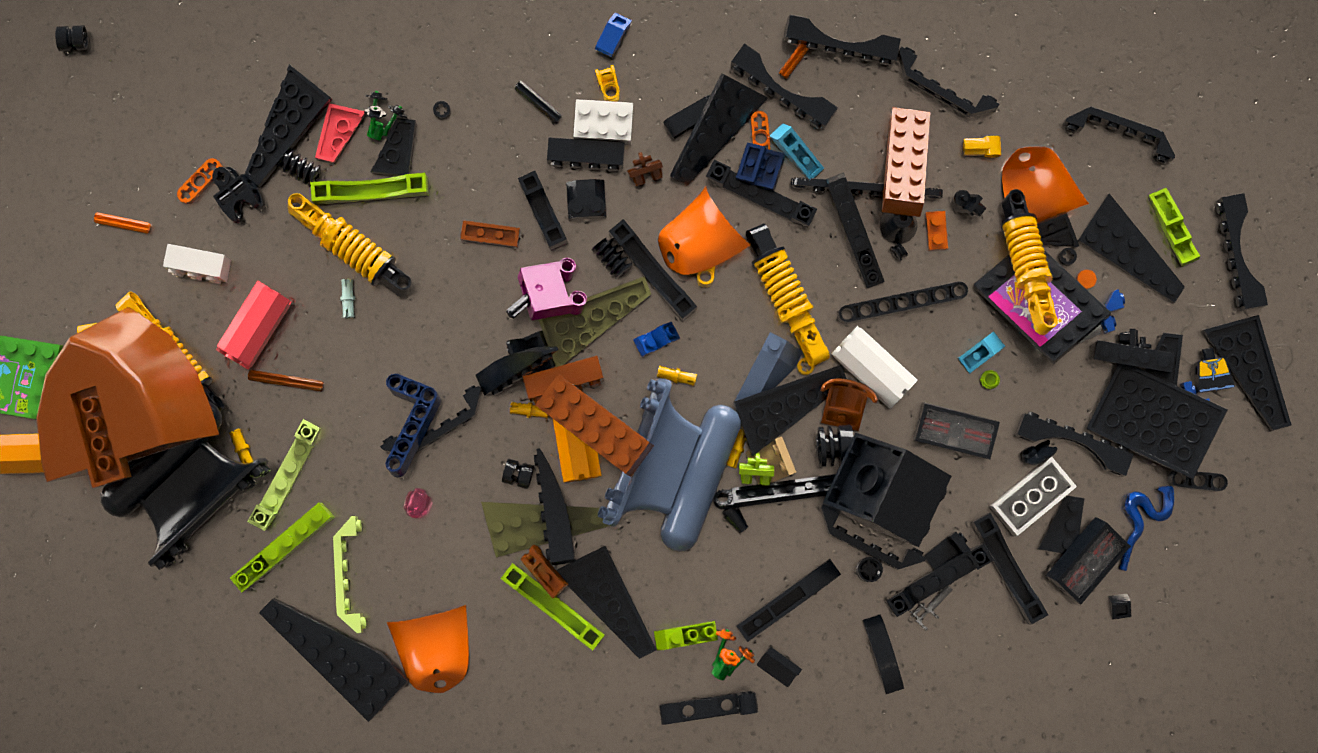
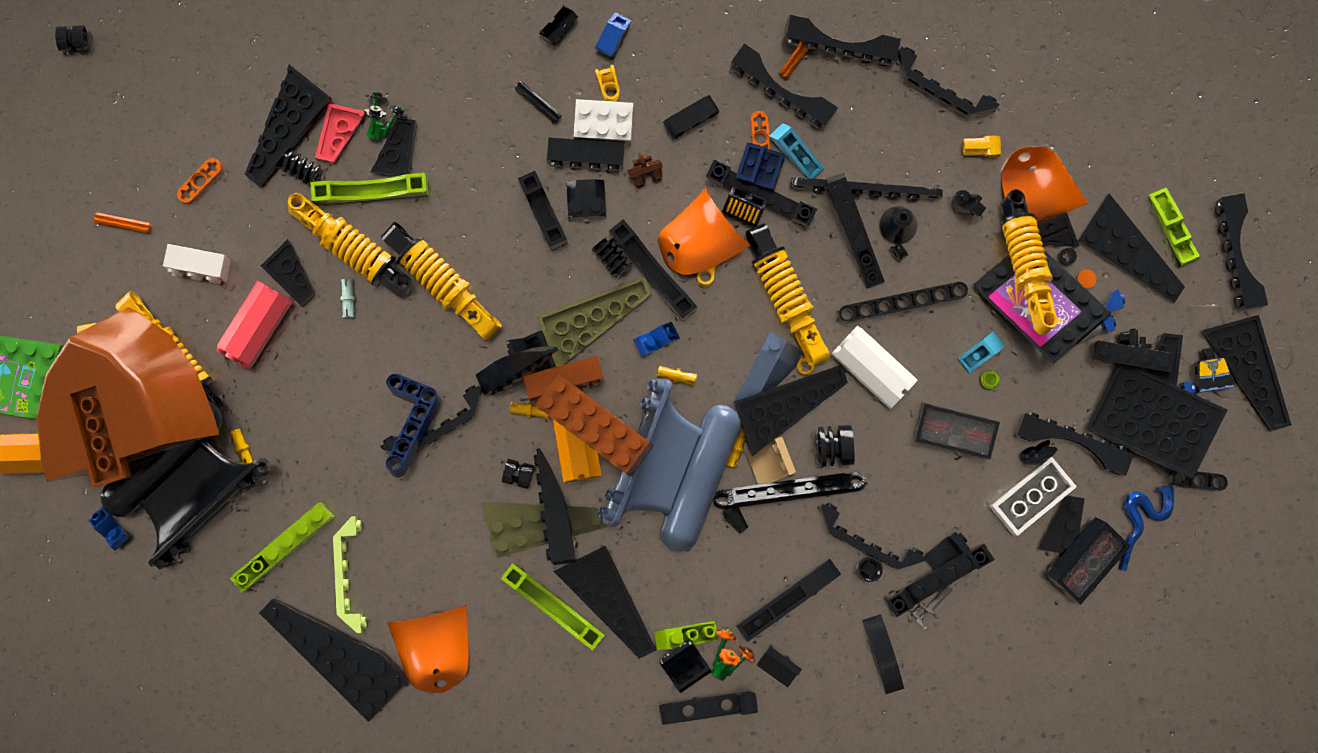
(108, 528): none -> blue slope
(234, 191): black piece -> none
(285, 380): dark orange axle -> none
(286, 476): yellowish green slope -> none
(289, 273): none -> black wing
(416, 503): clear pink head -> none
(434, 276): none -> piece
(446, 106): black bush -> none
(490, 234): dark orange plate -> none
(544, 571): dark orange plate -> none
(545, 291): piece -> none
(563, 20): none -> black piece
(685, 666): none -> black bracket
(721, 118): black wing -> none
(745, 206): none -> black brick
(758, 468): lime hips -> none
(845, 402): dark orange piece -> none
(887, 489): black piece -> none
(906, 162): brick -> none
(936, 230): orange plate -> none
(1018, 586): black arch -> none
(1120, 606): black slope -> none
(1162, 150): black slope -> none

